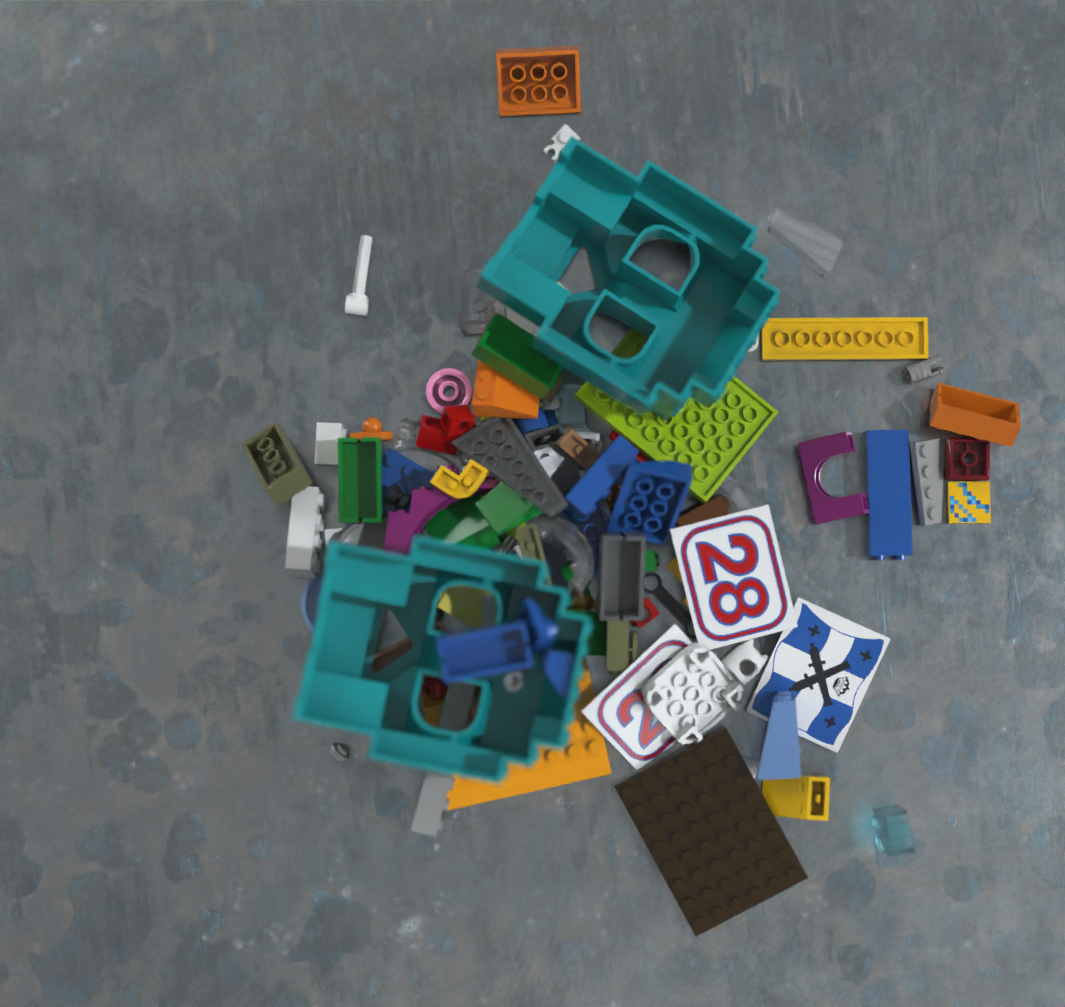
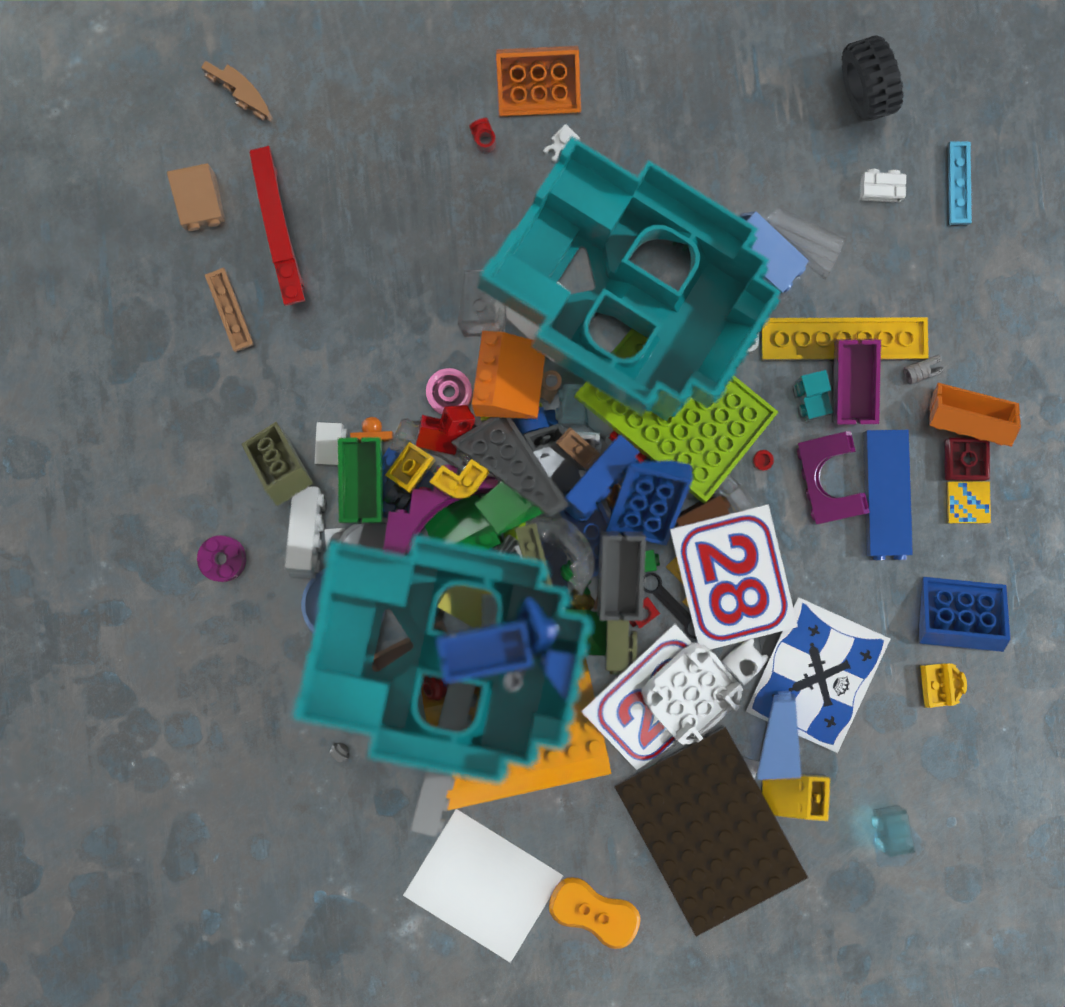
(196, 196): none -> medium nougat slope
(209, 553): none -> magenta wheel
(229, 310): none -> medium nougat plate
(244, 92): none -> medium nougat slope
(275, 226): none -> red slope
(357, 301): white axle -> none
(410, 467): none -> yellow slope
(480, 129): none -> red piece
(483, 885): none -> white sticker
(510, 352): green piece -> none
(609, 920): none -> light orange plate
(763, 460): none -> red tile
(784, 259): none -> medium blue slope
(813, 395): none -> teal brick
(856, 381): none -> magenta piece
(872, 78): none -> black tyre
(883, 186): none -> white brick
(928, 474): light grey wing -> none
(942, 685): none -> yellow slope
(959, 183): none -> medium azure plate
(964, 614): none -> blue slope

